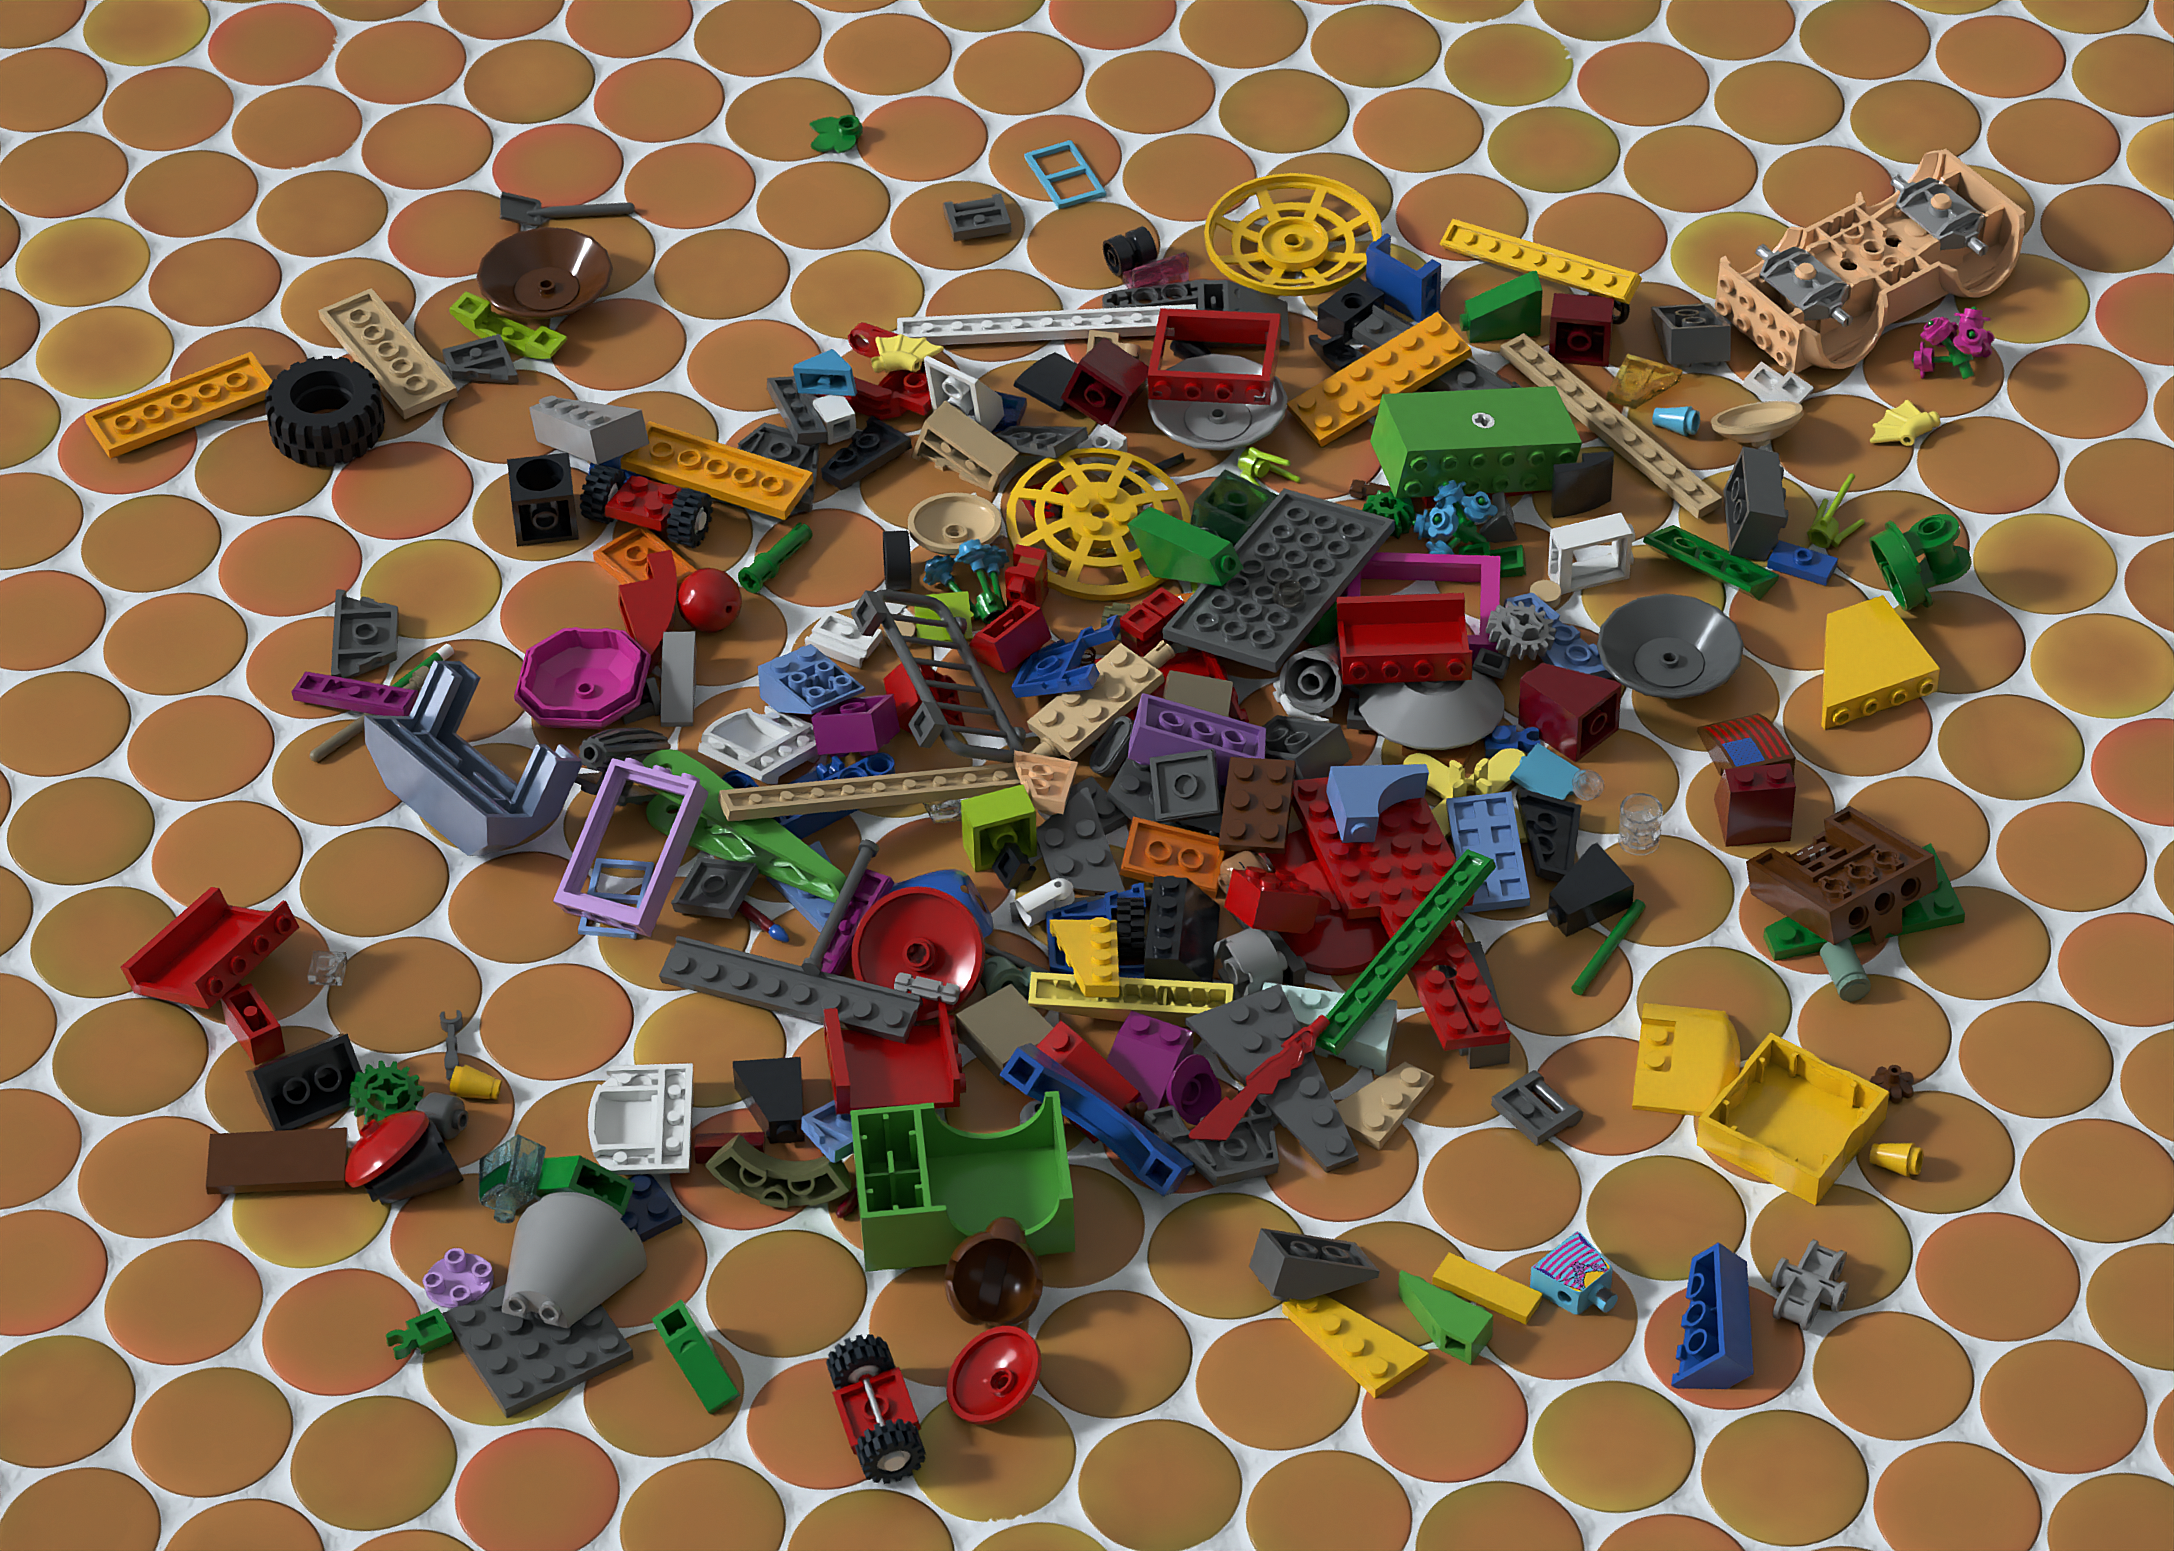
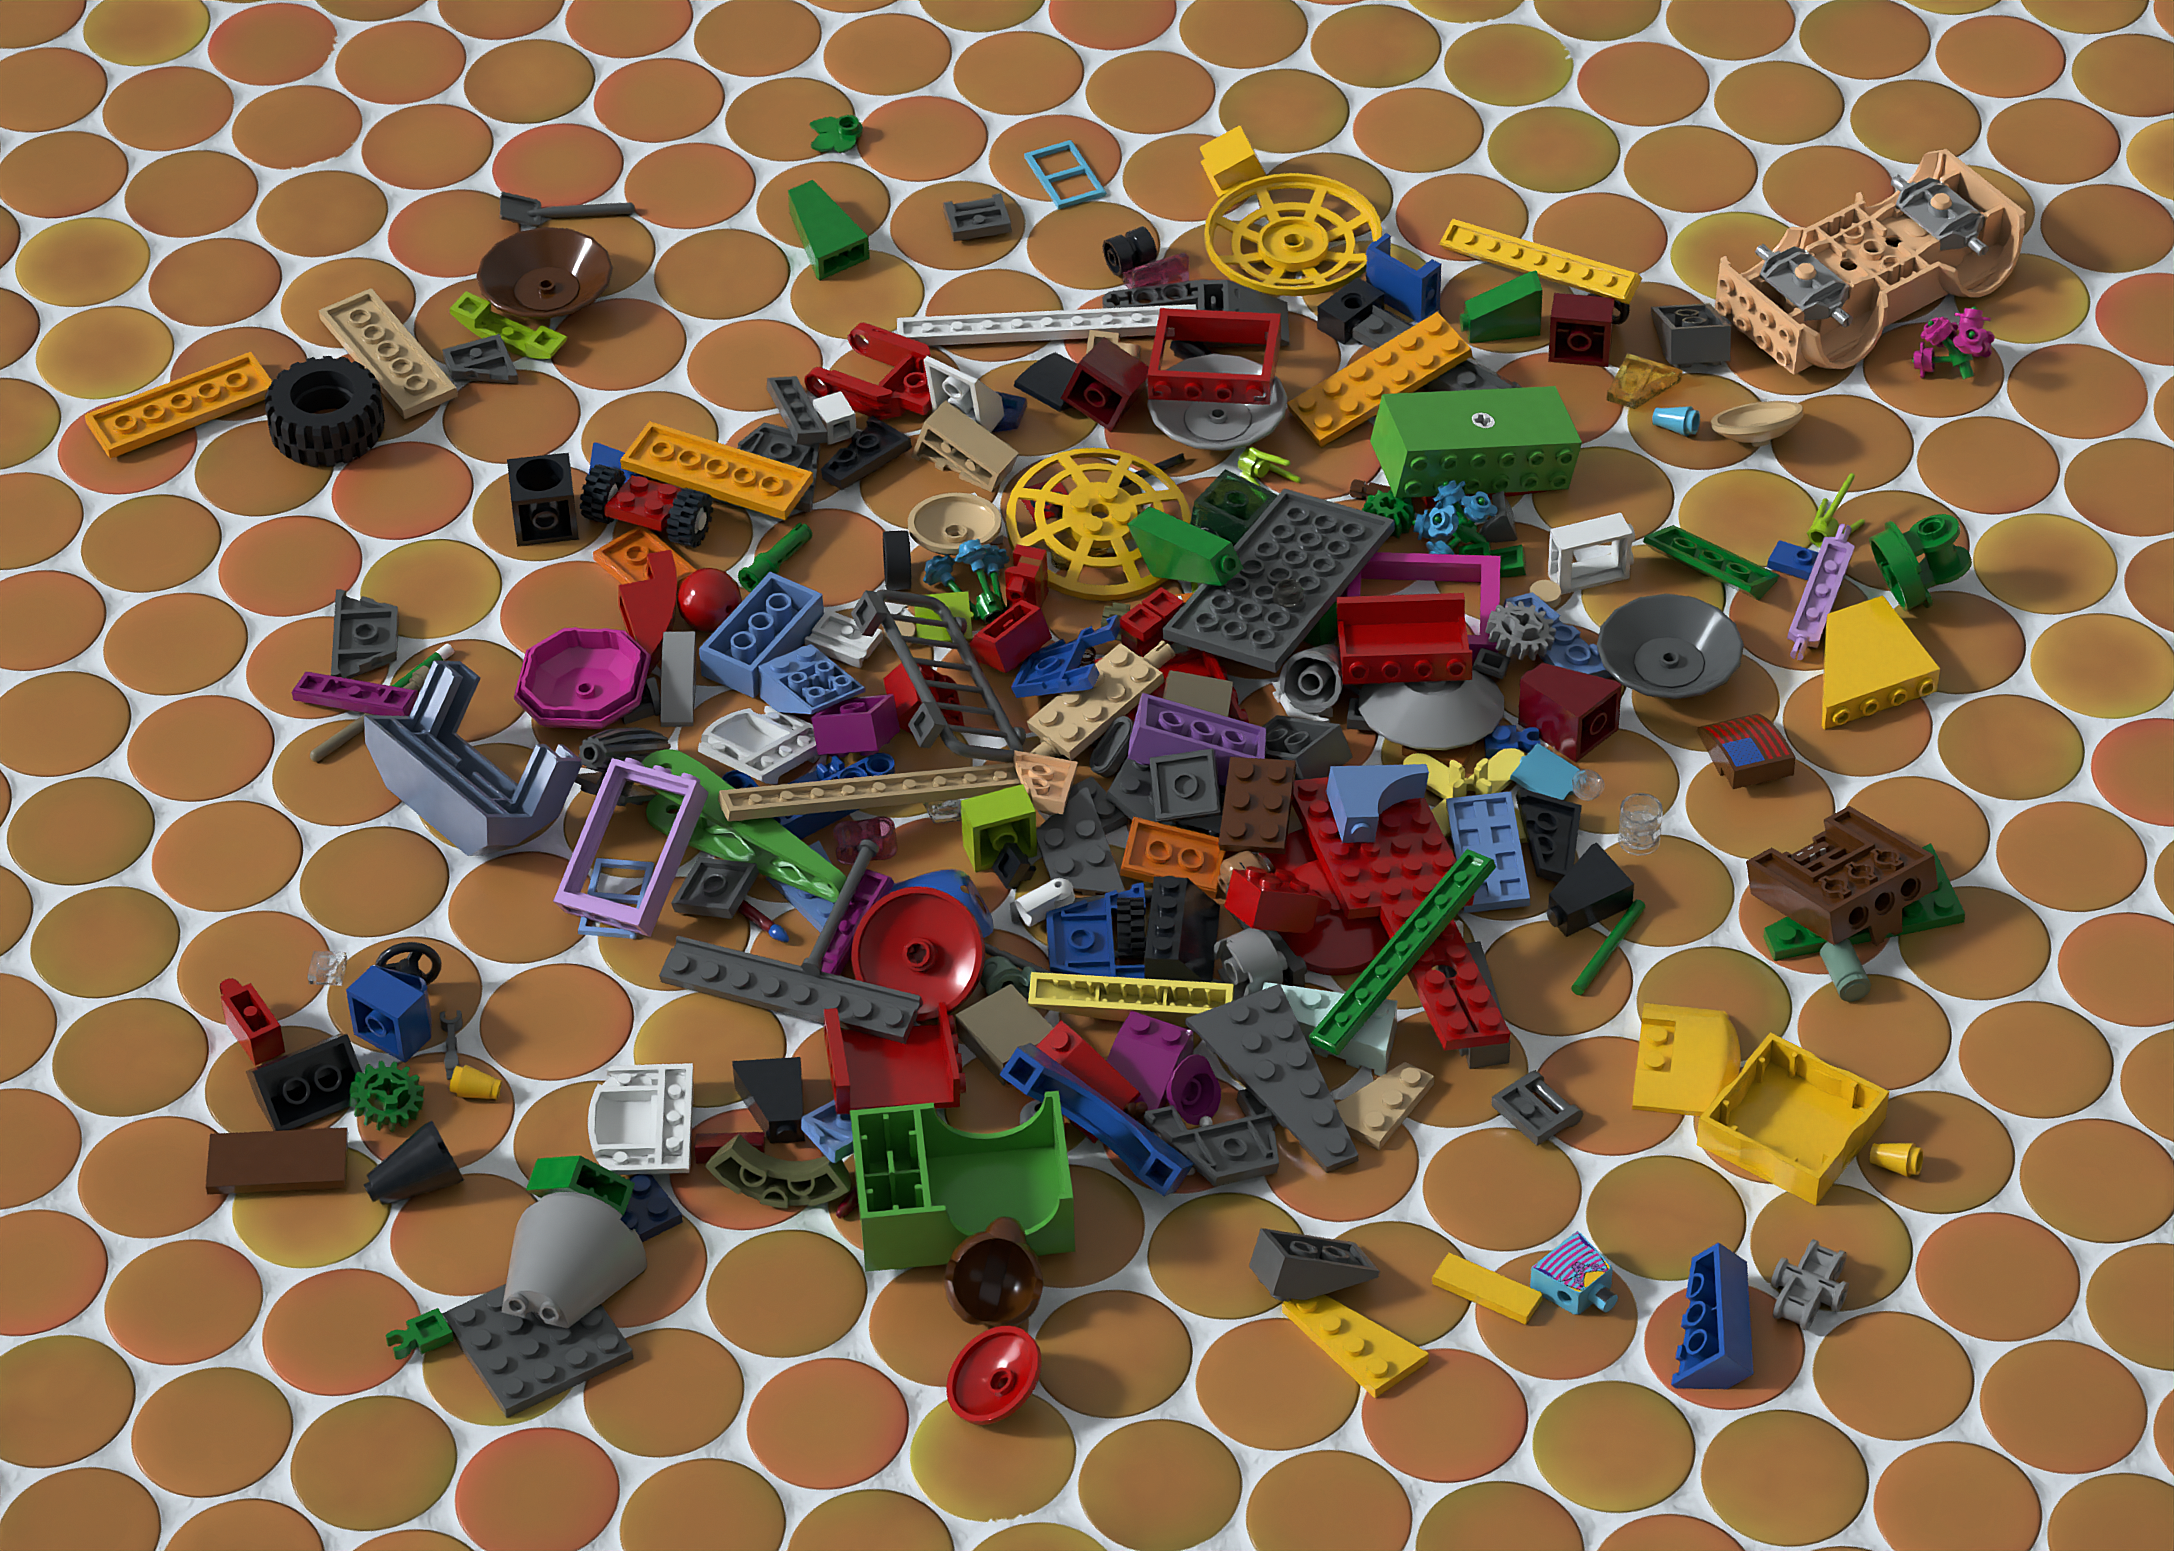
(207, 950): red panel -> none
(383, 1145): red dish -> none
(392, 1001): none -> blue piece
(446, 1113): dark grey head -> none
(458, 1279): lavender dish -> none
(510, 1176): clear light blue torso -> none
(588, 428): light grey wedge -> none
(696, 1356): green slope -> none
(761, 628): none -> medium blue brick
(825, 375): dark azure slope -> none
(826, 231): none -> green slope
(876, 1409): plate -> none
(878, 829): none -> clear pink piece
(902, 353): light yellow arm -> none
(927, 988): light grey axle -> none
(1043, 440): dark grey wing -> none
(1091, 952): yellow wing -> none
(1107, 439): white brick -> none
(1226, 1115): red sword -> none
(1230, 161): none -> yellow plate
(1334, 351): black slope -> none
(1448, 1320): bright green slope -> none
(1582, 485): black slope -> none
(1612, 427): tan plate -> none
(1755, 504): dark grey brick -> none
(1756, 804): dark red slope -> none
(1775, 387): white slope -> none
(1821, 592): none -> lavender plate
(1894, 1082): reddish brown plant -> none
(1904, 424): light yellow arm -> none

